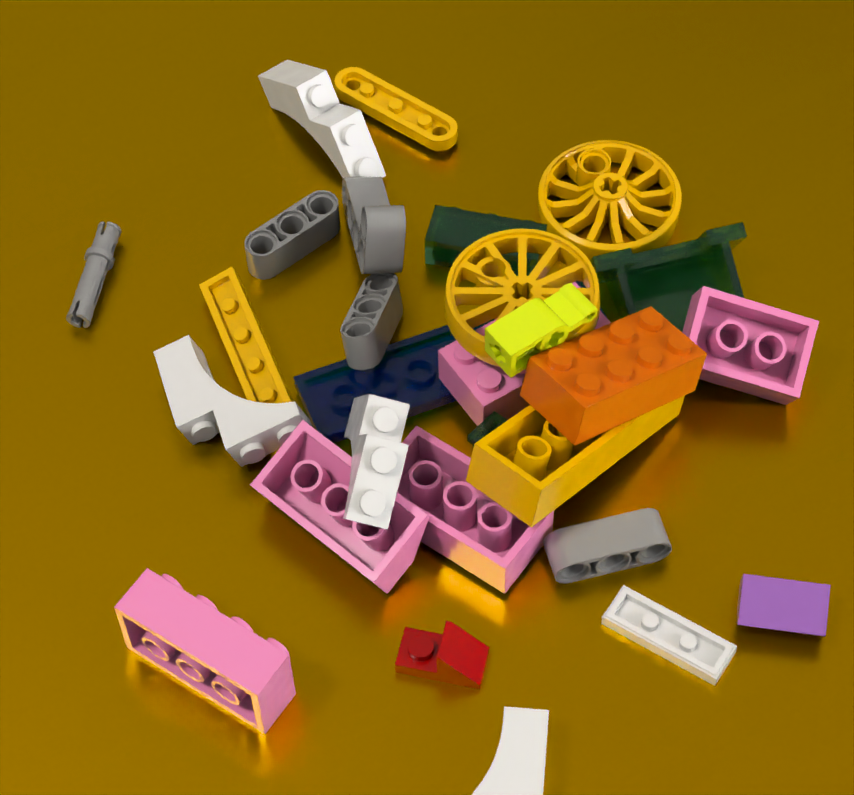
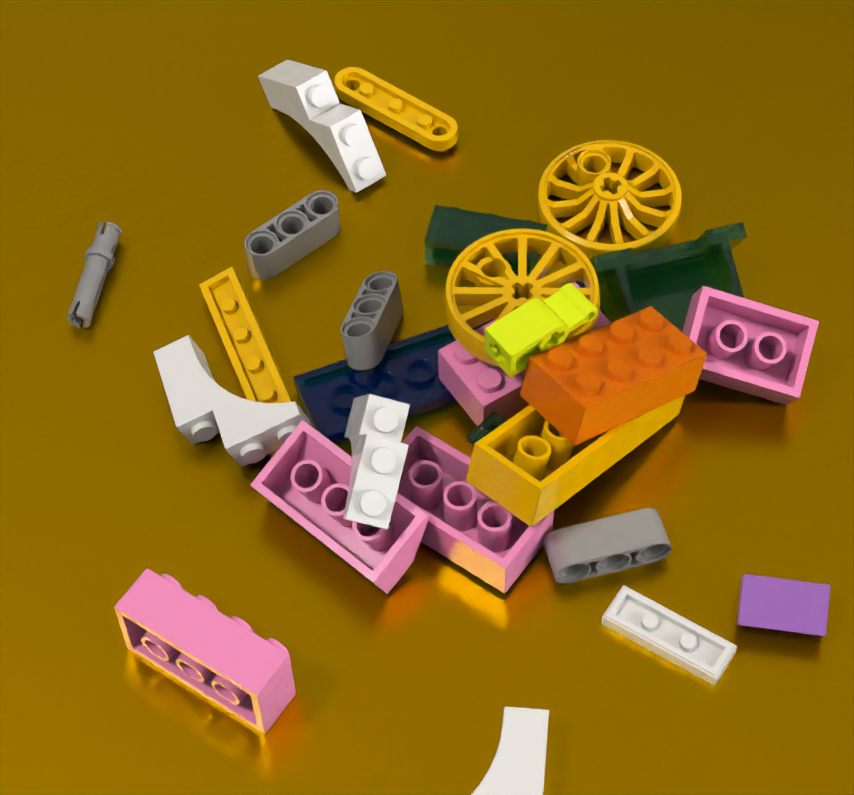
(374, 225): light grey beam -> none
(444, 657): red slope -> none

